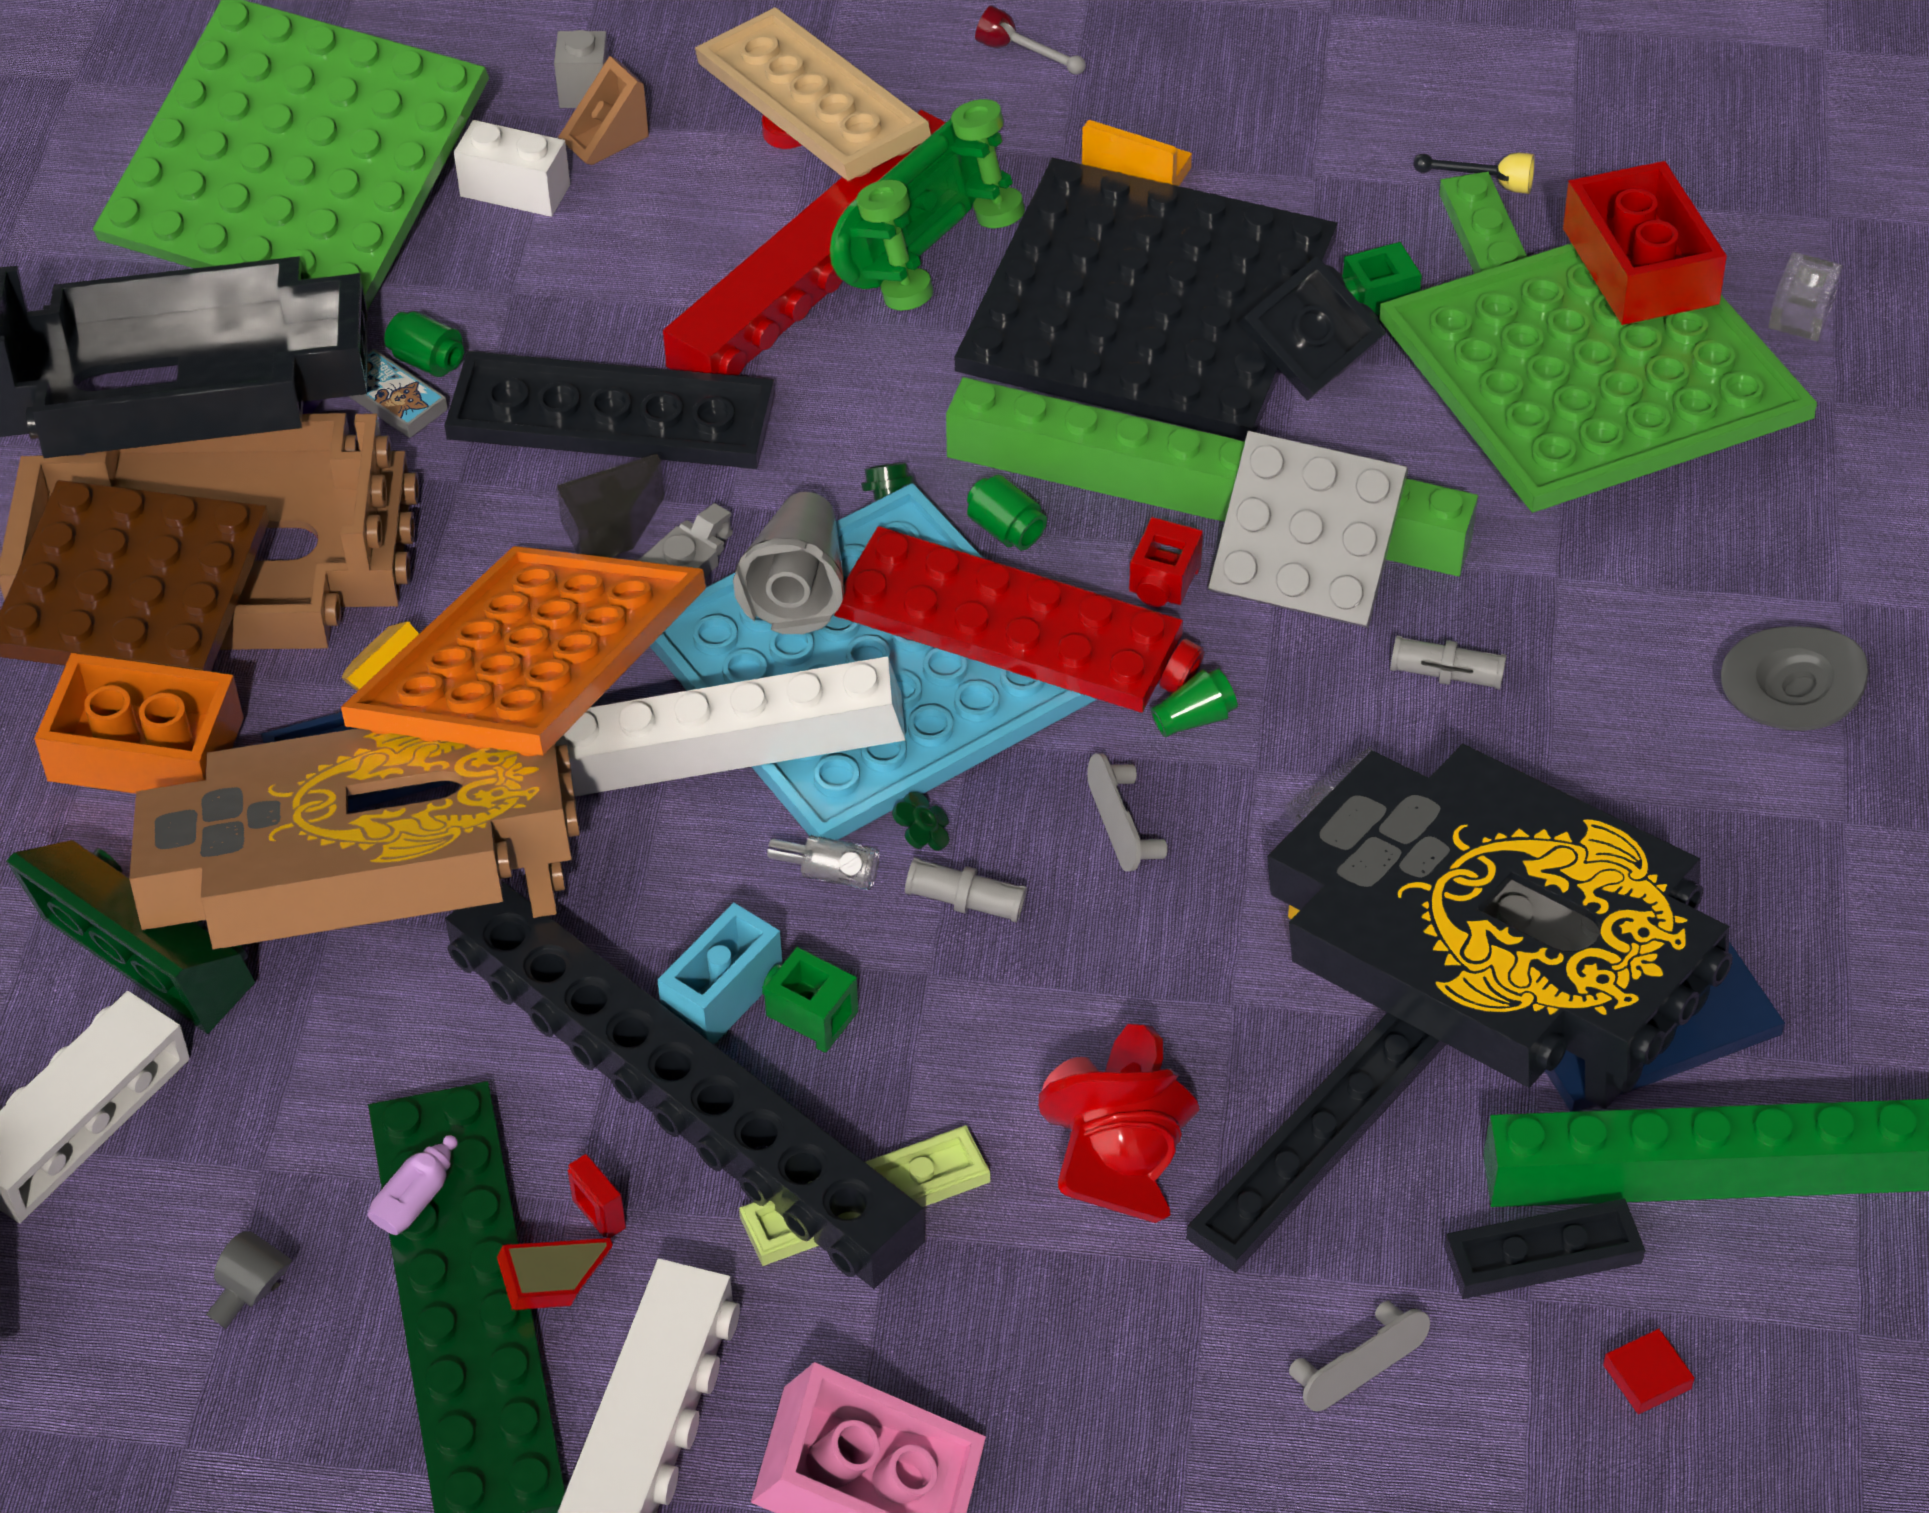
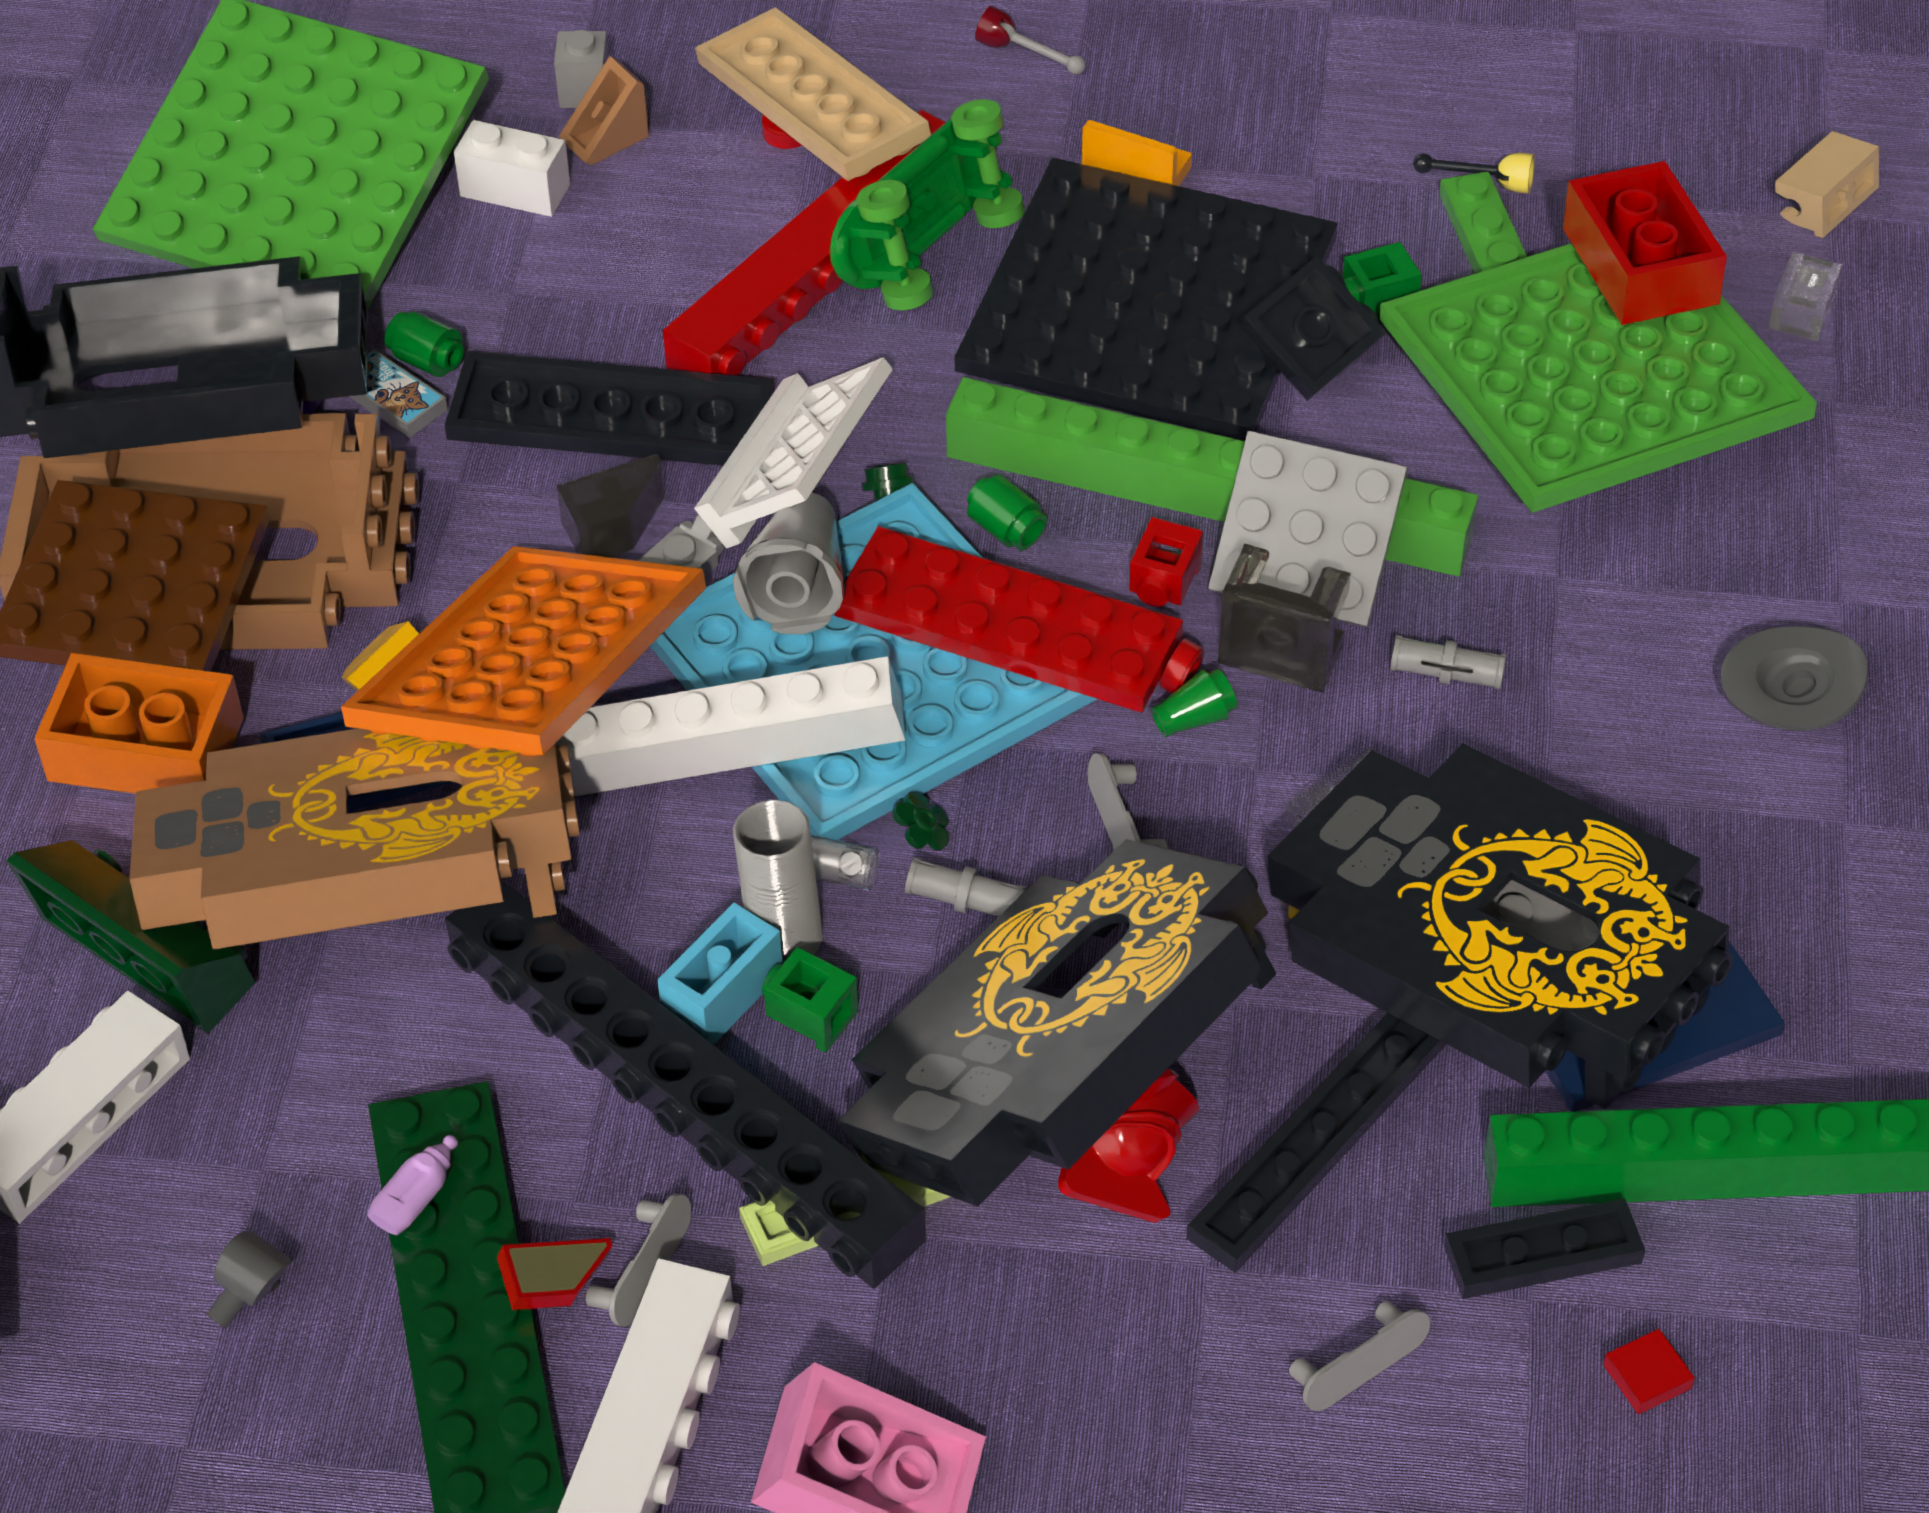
(596, 1197): red tile -> none
(668, 1227): none -> light grey piece
(779, 872): none -> light grey piece
(787, 449): none -> white fence
(1004, 1073): none -> black panel
(1278, 629): none -> clear smoke panel
(1829, 182): none -> tan hinge

